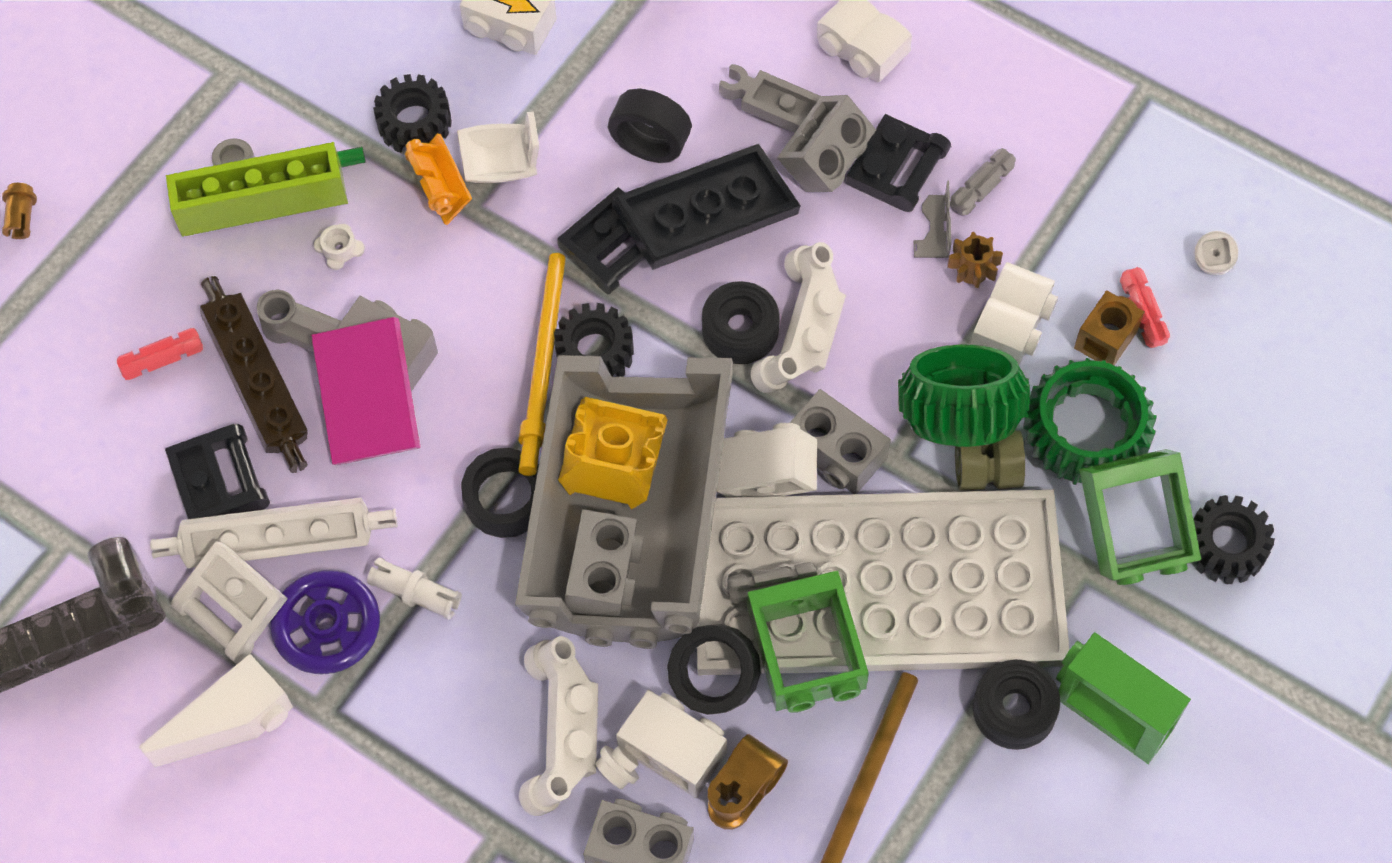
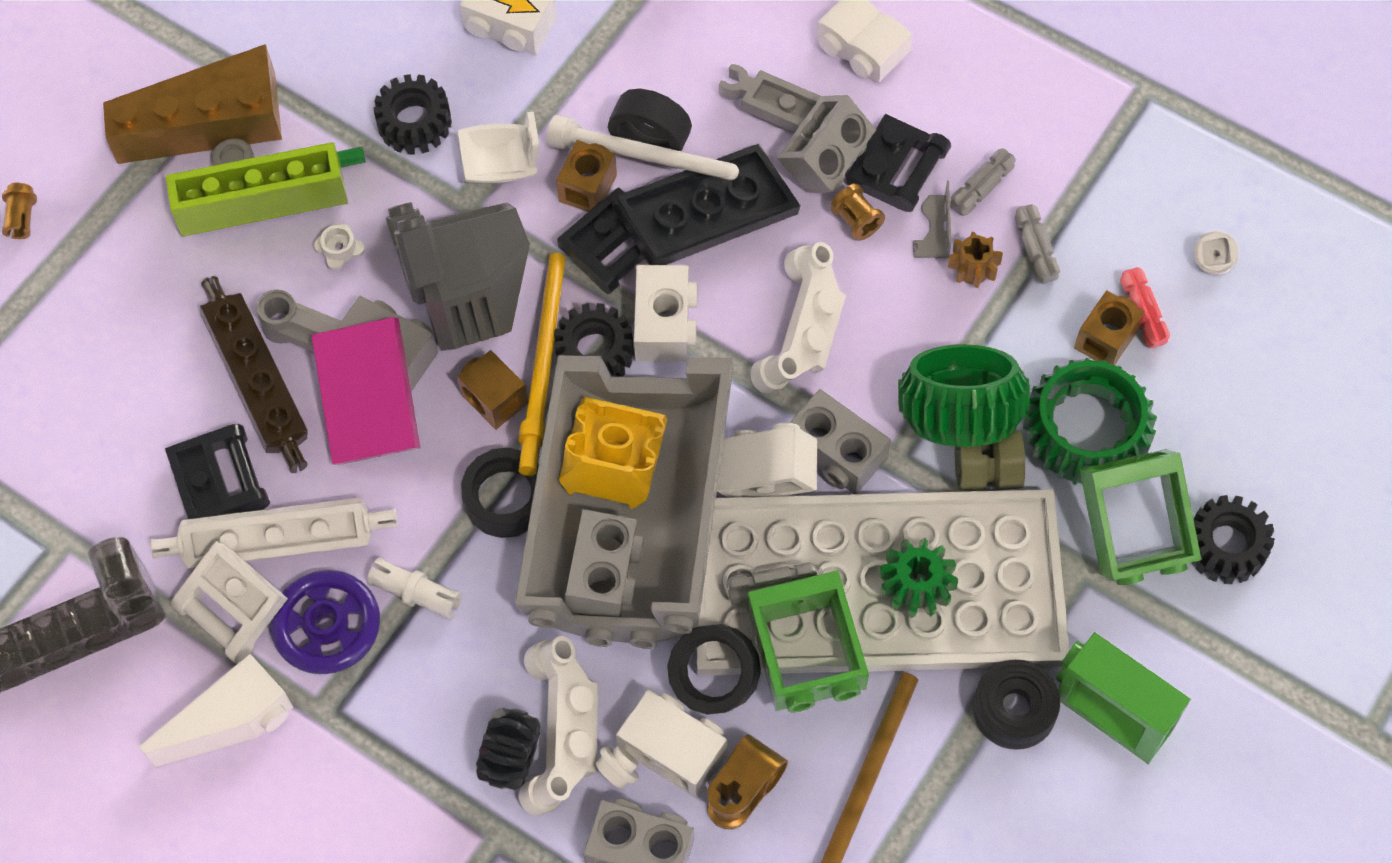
(159, 354): coral axle -> none
(197, 110): none -> pearl gold wedge
(440, 177): light orange hinge -> none
(462, 269): none -> dark grey helmet
(492, 389): none -> pearl gold brick
(508, 748): none -> black gear
(564, 132): none -> white piece
(581, 190): none -> pearl gold brick
(660, 290): none -> white brick
(740, 299): black tyre -> none
(857, 212): none -> pearl gold bush
(922, 593): none -> green gear
(1015, 311): white brick -> none
(1037, 244): none -> light grey axle

